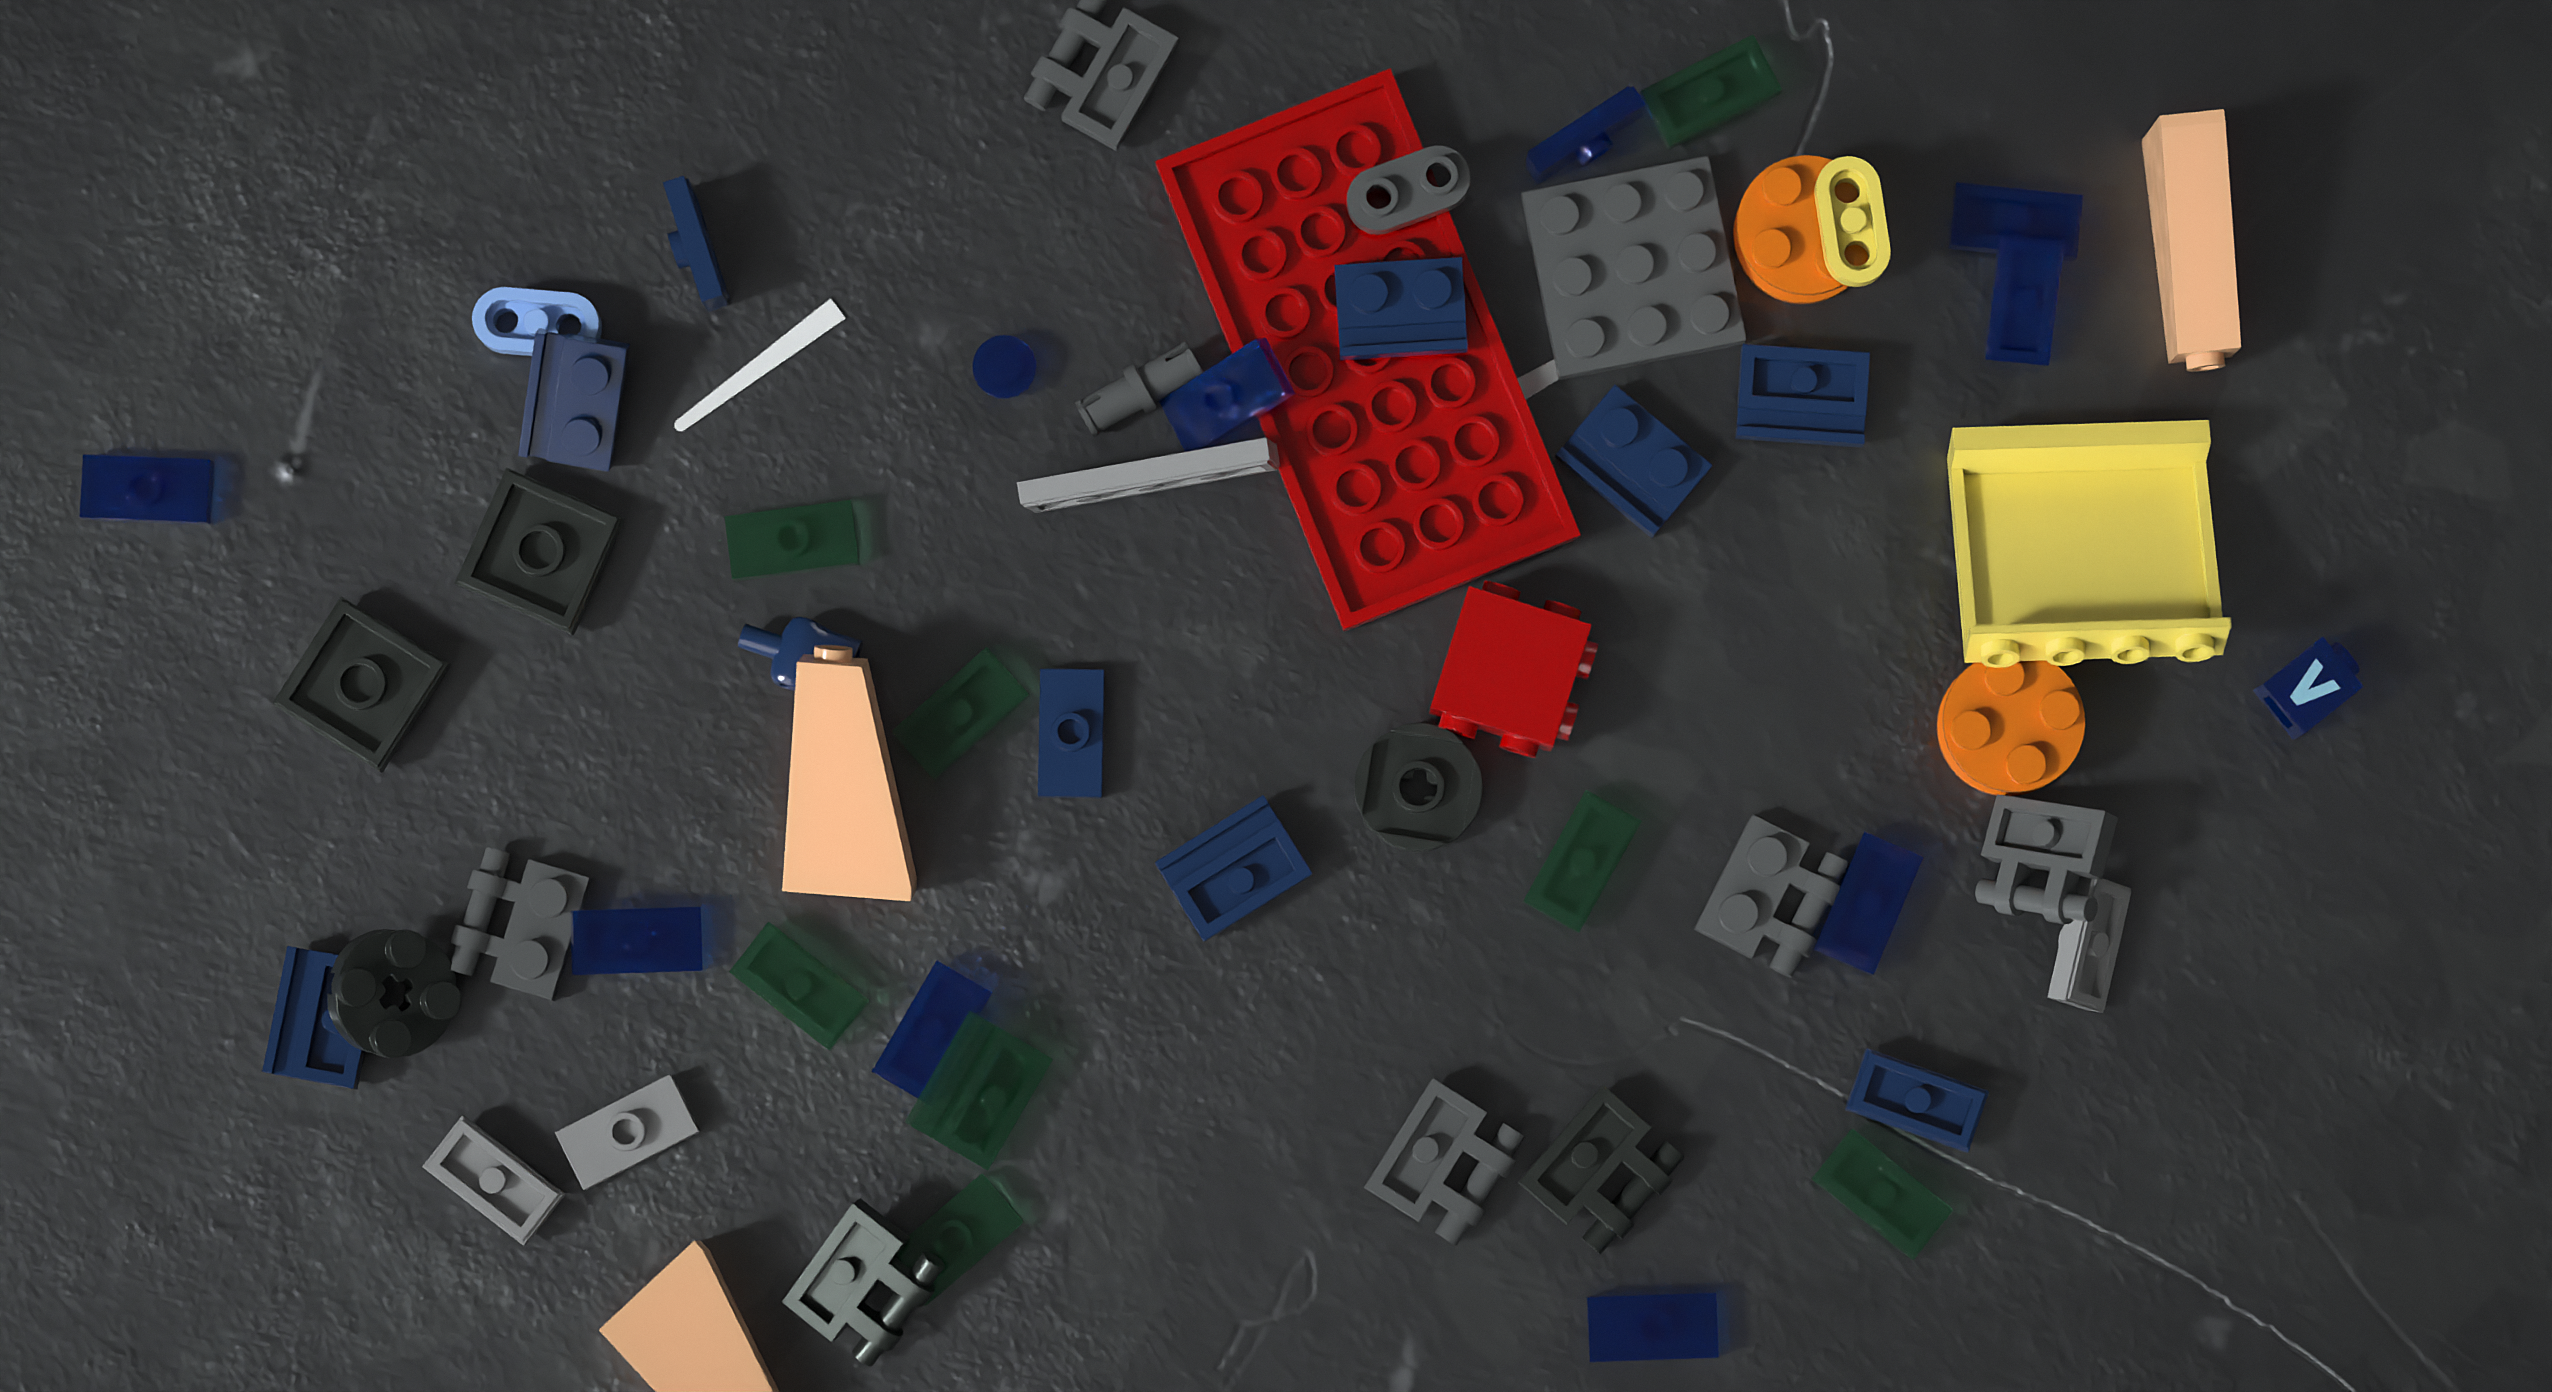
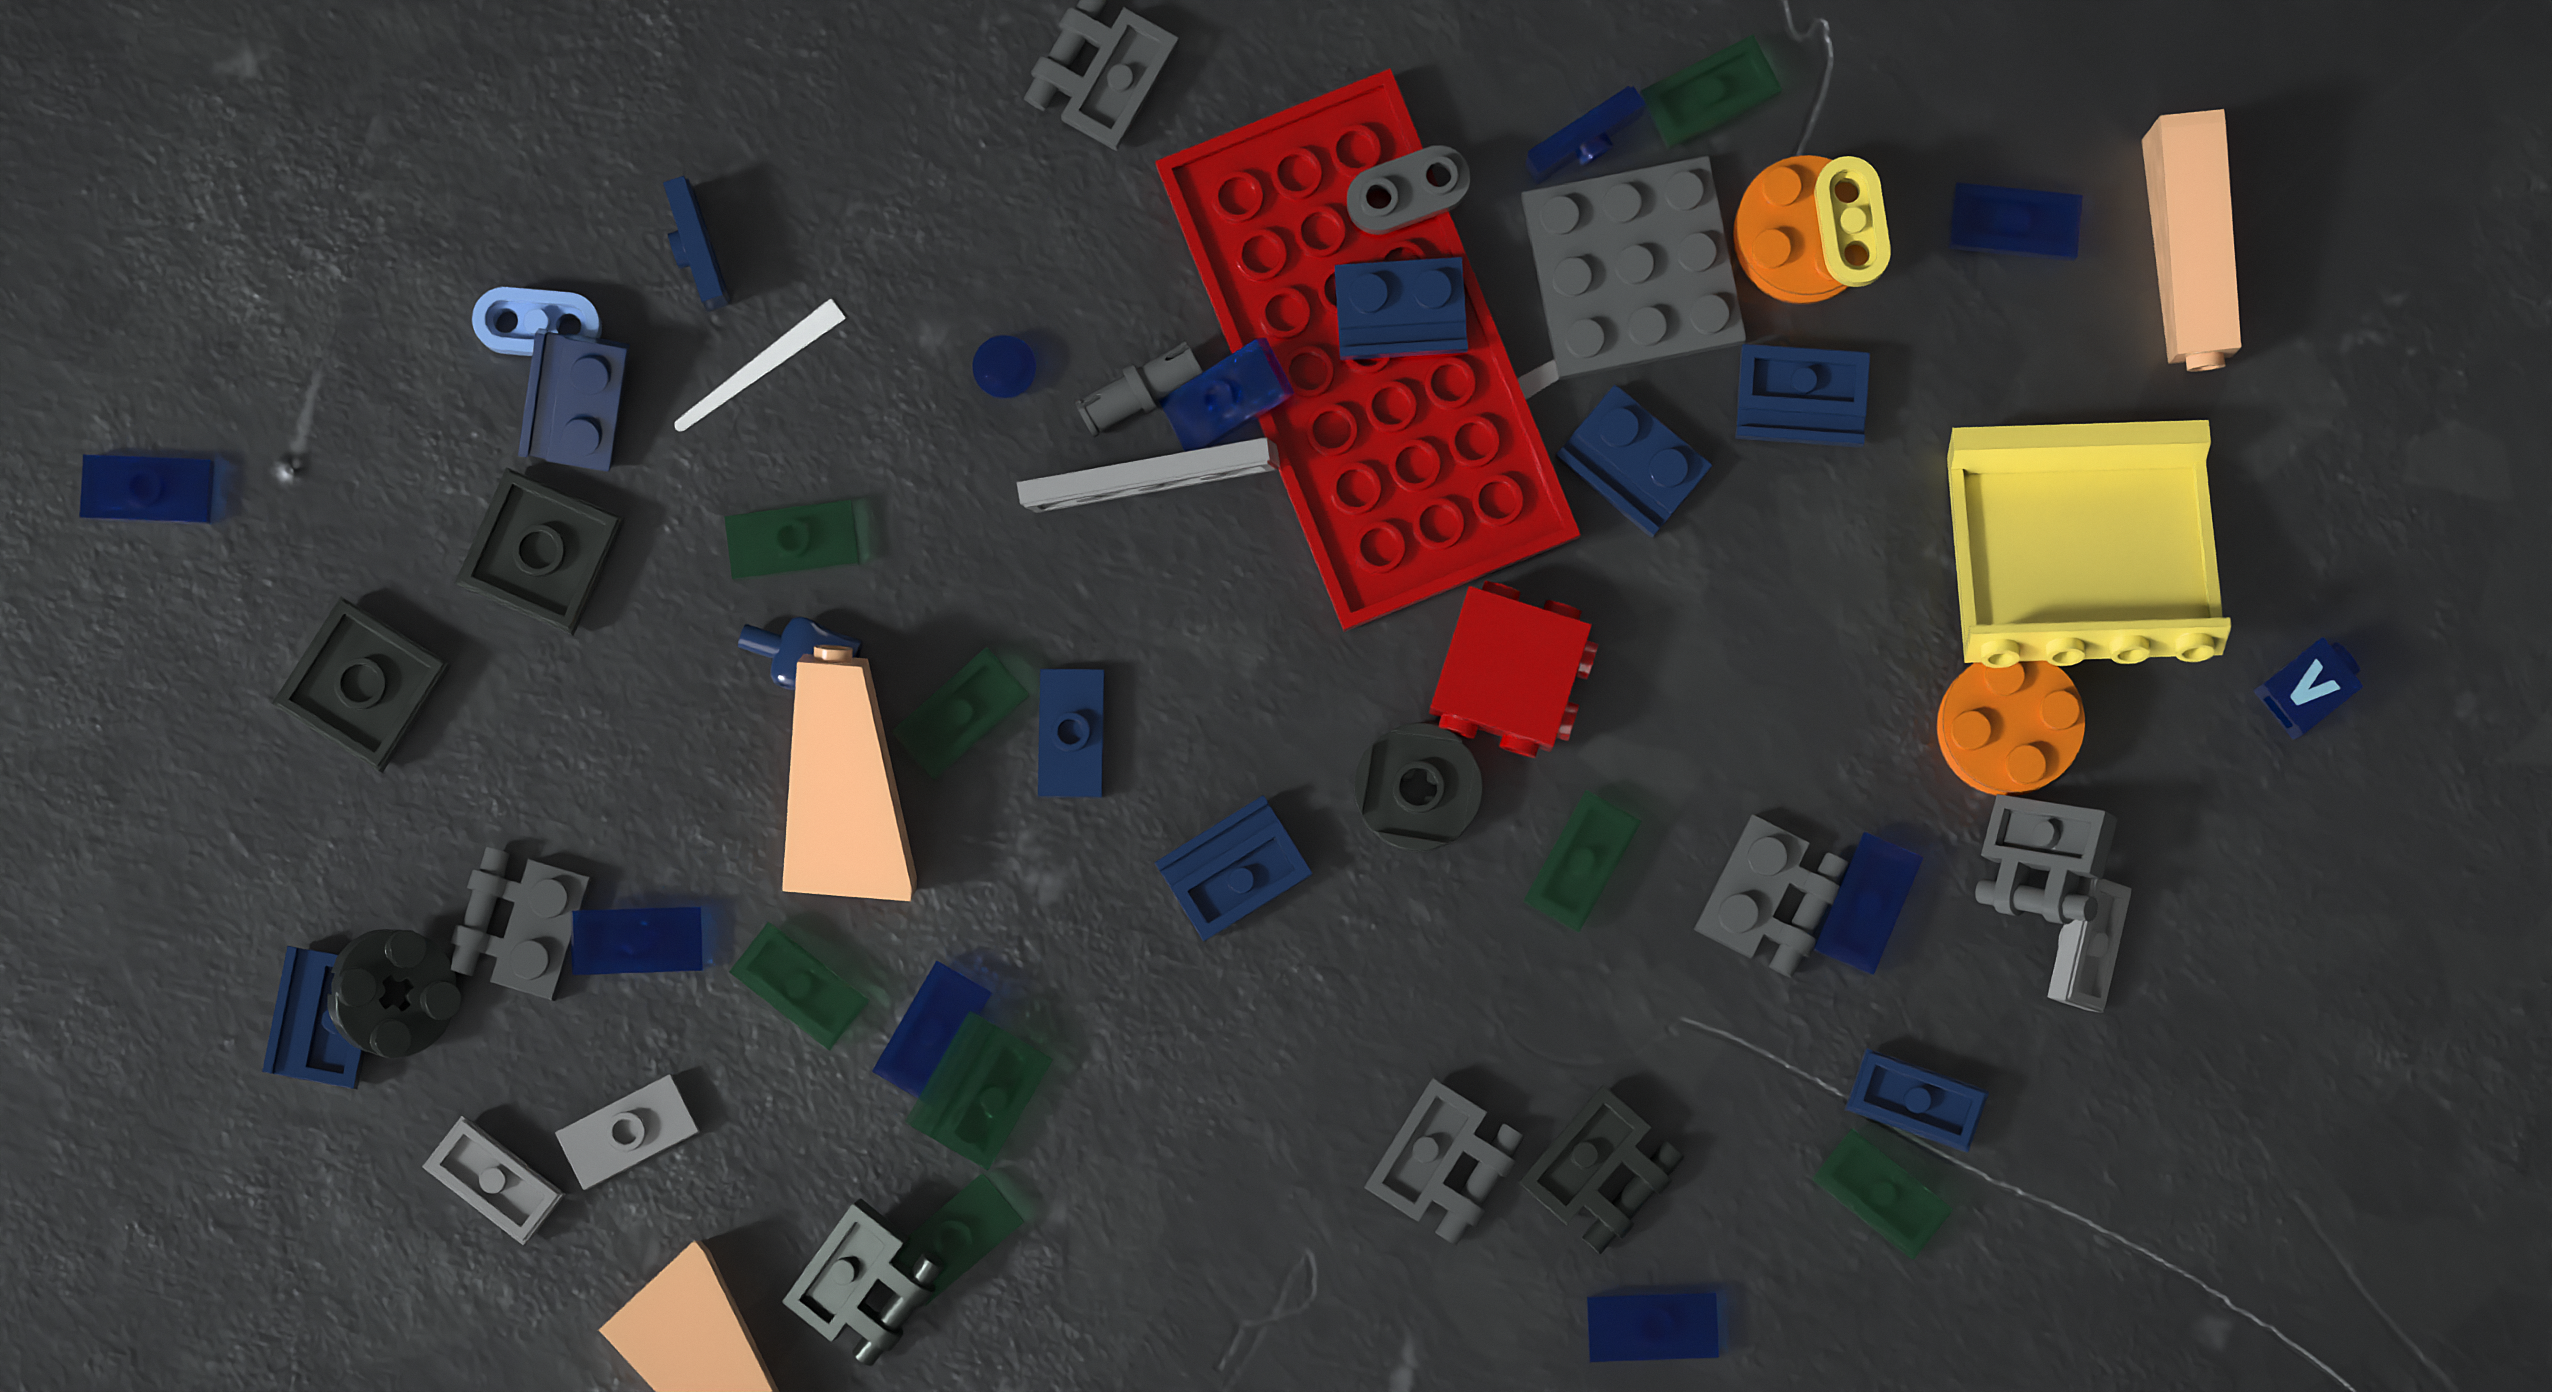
(2024, 298): clear blue plate -> none

